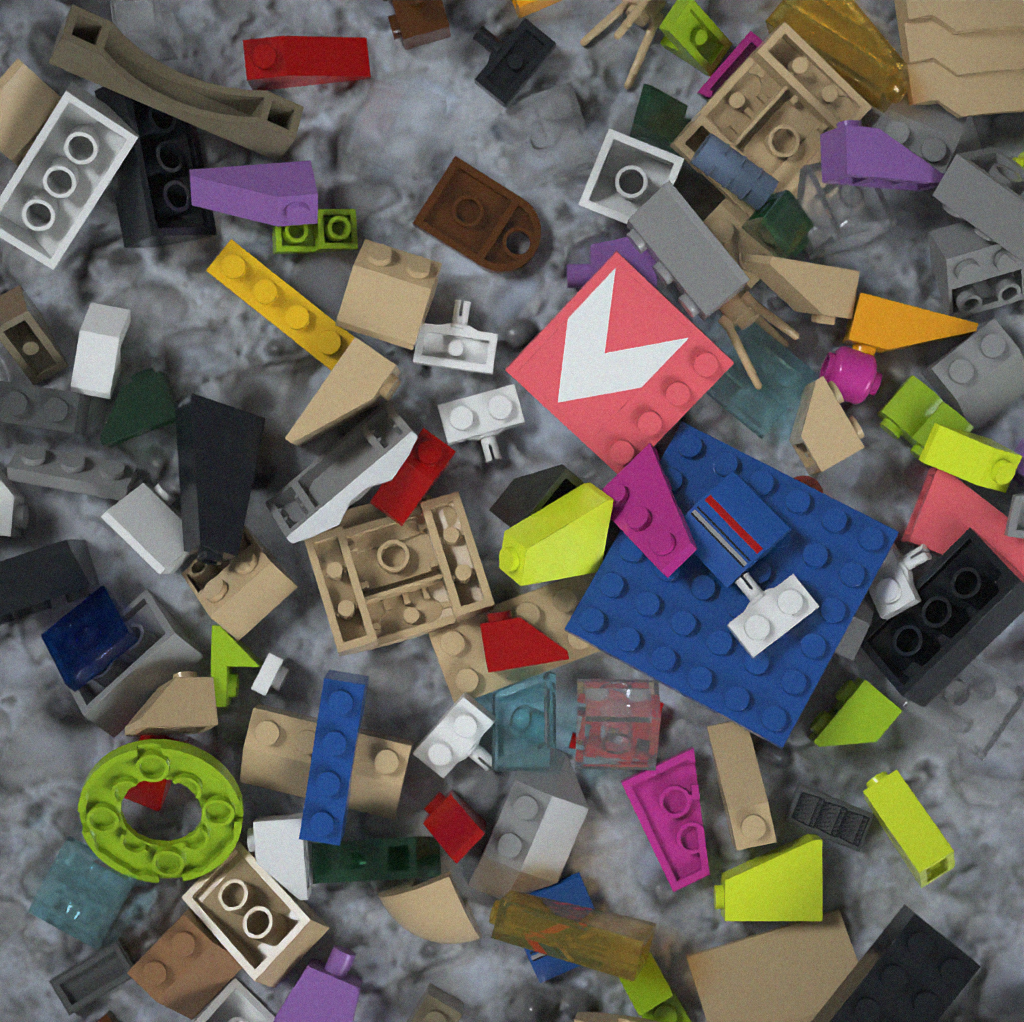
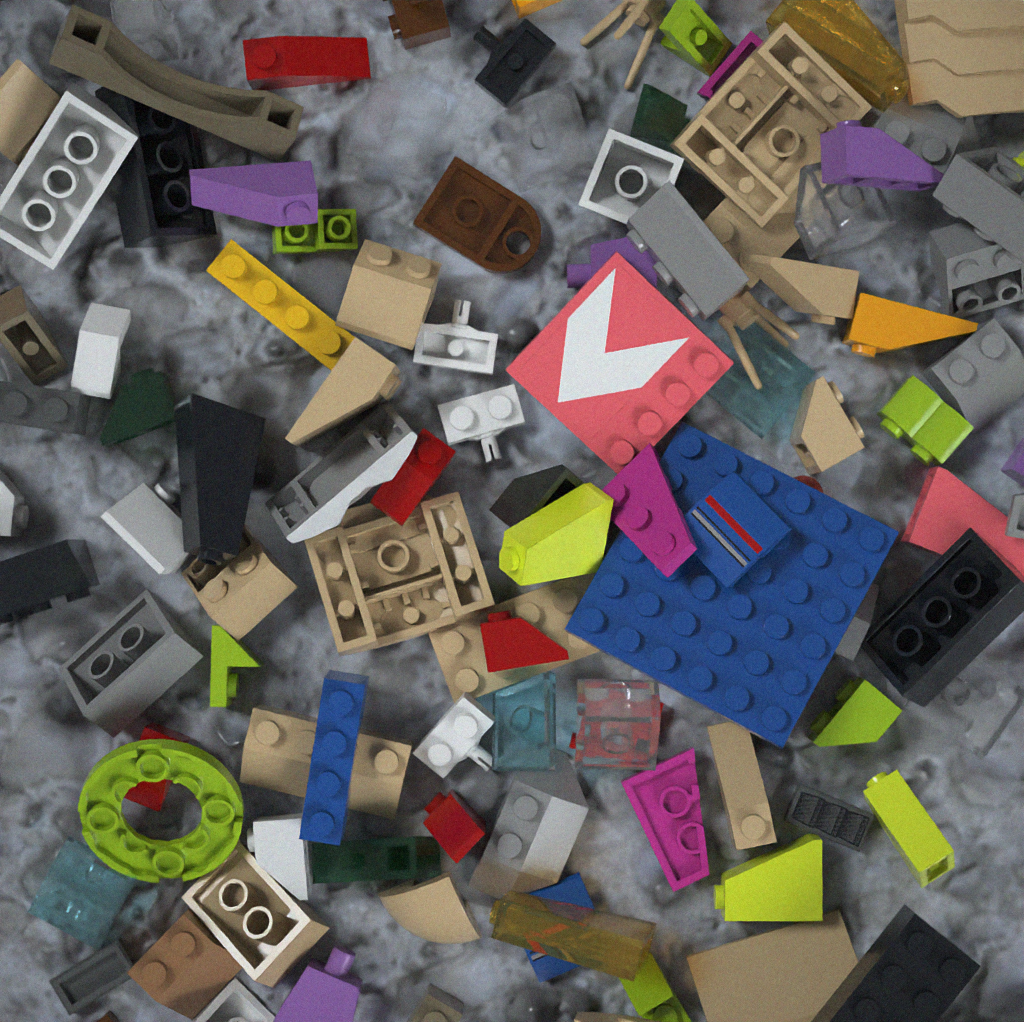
(72, 472): light grey plate -> none
(89, 638): clear blue plate -> none
(177, 707): tan slope -> none
(271, 674): white plate -> none
(734, 171): sand blue axle -> none
(770, 612): white plate -> none
(780, 225): clear green slope -> none
(852, 372): dark pink head -> none
(894, 585): white plate -> none
(970, 457): neon yellow slope -> none

